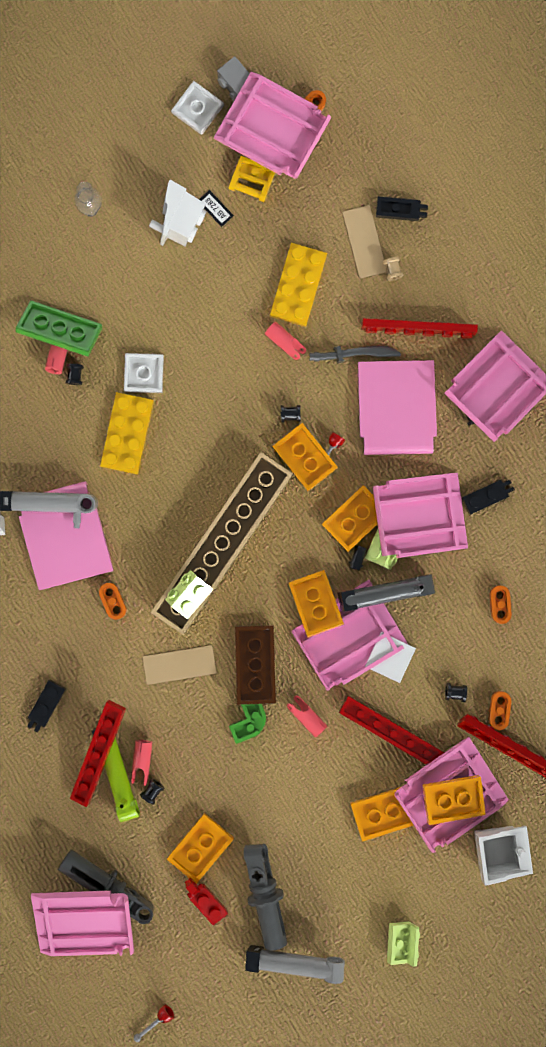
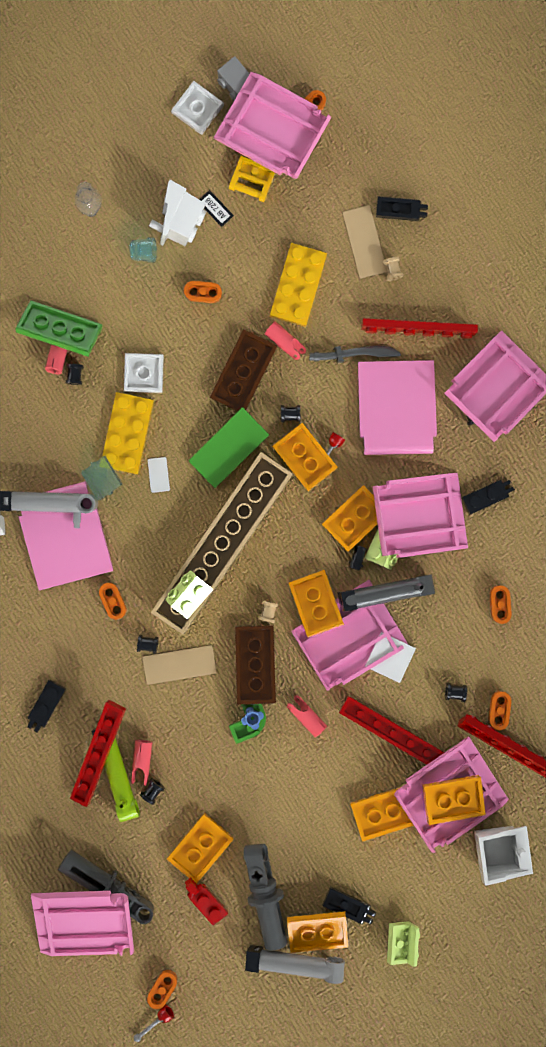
(101, 478): none -> clear light blue piece
(144, 250): none -> clear light blue piece
(147, 644): none -> black bush
(158, 474): none -> white sticker
(163, 988): none -> orange plate
(203, 290): none -> orange plate
(229, 447): none -> bright green tile
(243, 371): none -> reddish brown plate
(246, 720): none -> medium blue plate
(268, 611): none -> tan bush
(317, 932): none -> light orange plate
(353, 907): none -> black hinge

